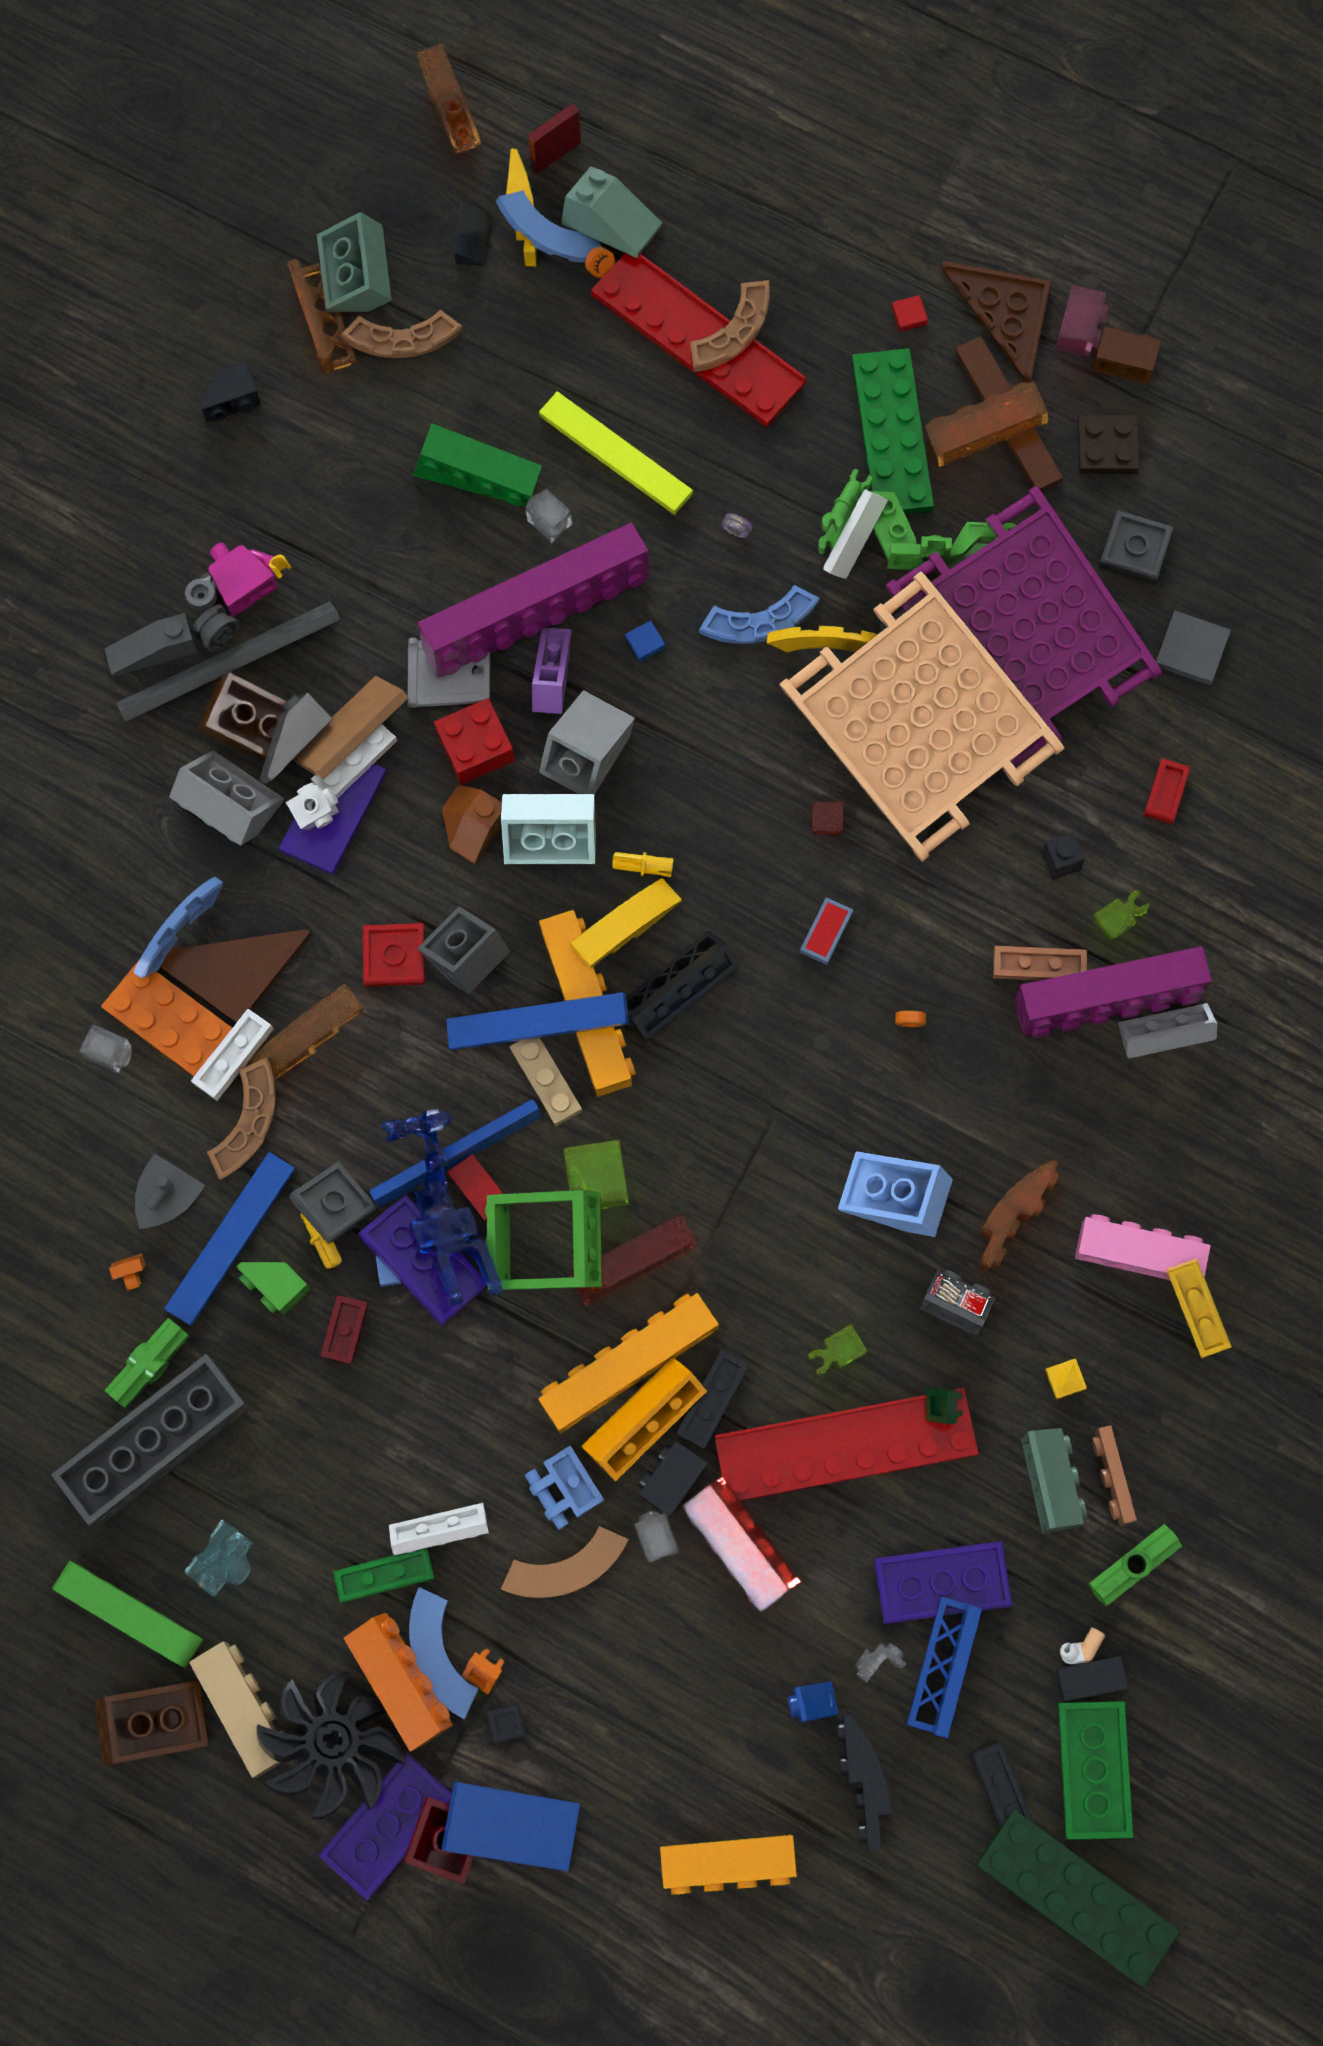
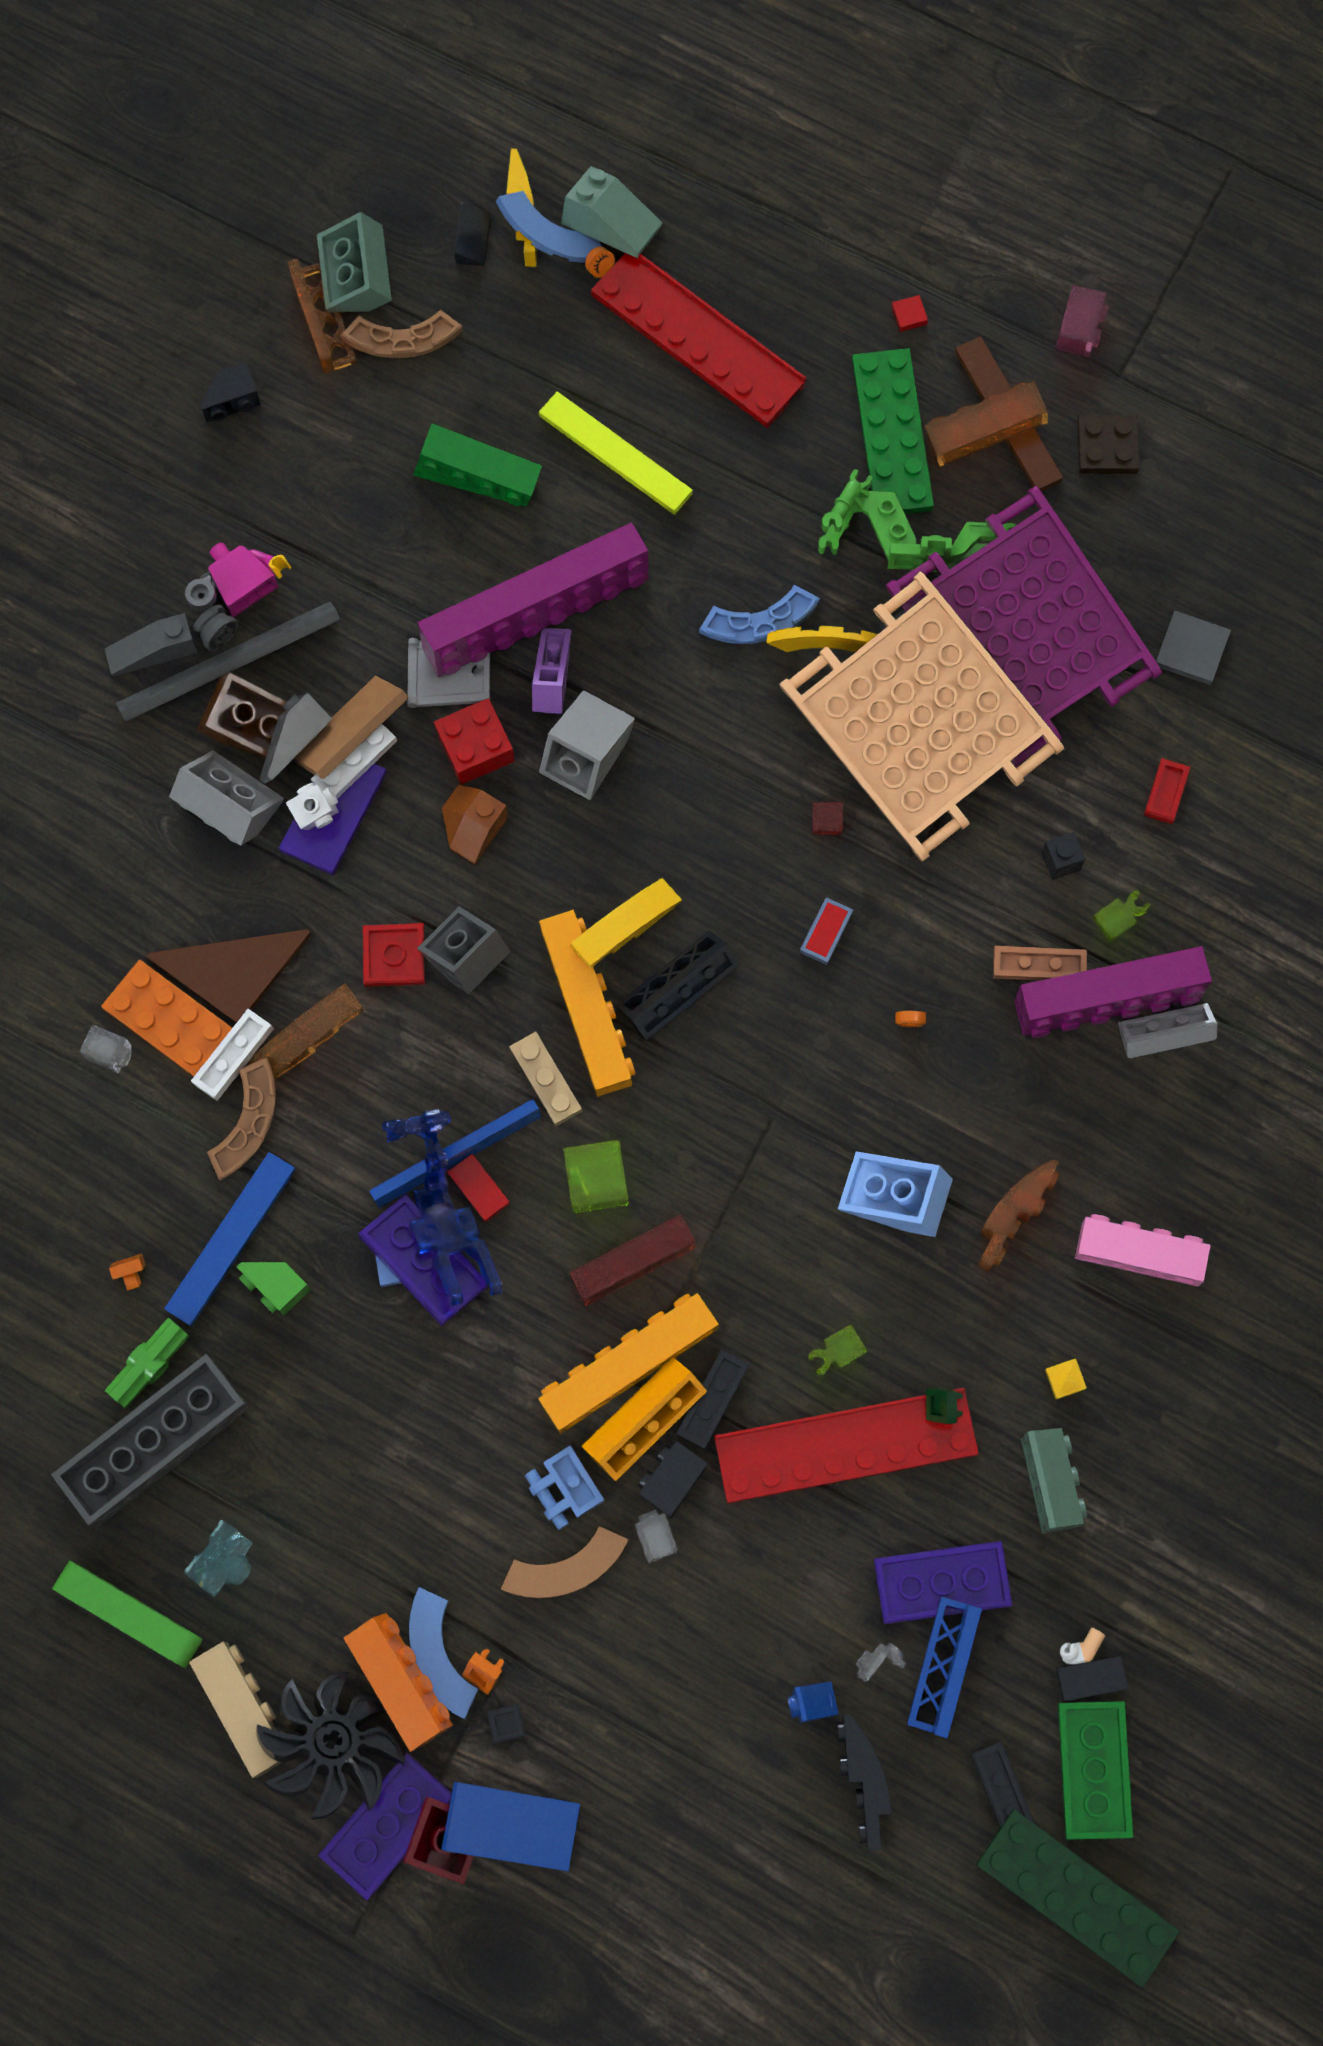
(150, 1722): reddish brown slope -> none
(164, 1193): dark grey shield -> none
(165, 938): medium blue tile -> none
(327, 1252): yellow axle -> none
(333, 1202): dark grey tile -> none
(344, 1330): dark red plate -> none
(383, 1575): green tile -> none
(438, 1529): white plate -> none
(448, 99): clear orange slope -> none
(537, 1021): blue tile -> none
(548, 514): clear brick -> none
(548, 828): light aqua brick -> none
(554, 138): dark red tile -> none
(585, 1238): bright green window -> none
(643, 863): yellow axle -> none
(645, 641): blue tile -> none
(728, 1862): light orange brick -> none
(736, 525): clear tile -> none
(739, 333): medium nougat tile -> none
(741, 1544): clear red brick -> none
(855, 534): white tile -> none
(958, 1302): slope -> none
(1007, 307): reddish brown tile -> none
(1113, 1476): nougat plate -> none
(1126, 355): reddish brown brick -> none
(1136, 546): dark grey tile -> none
(1150, 1551): bright green piece -> none
(1199, 1308): yellow tile -> none

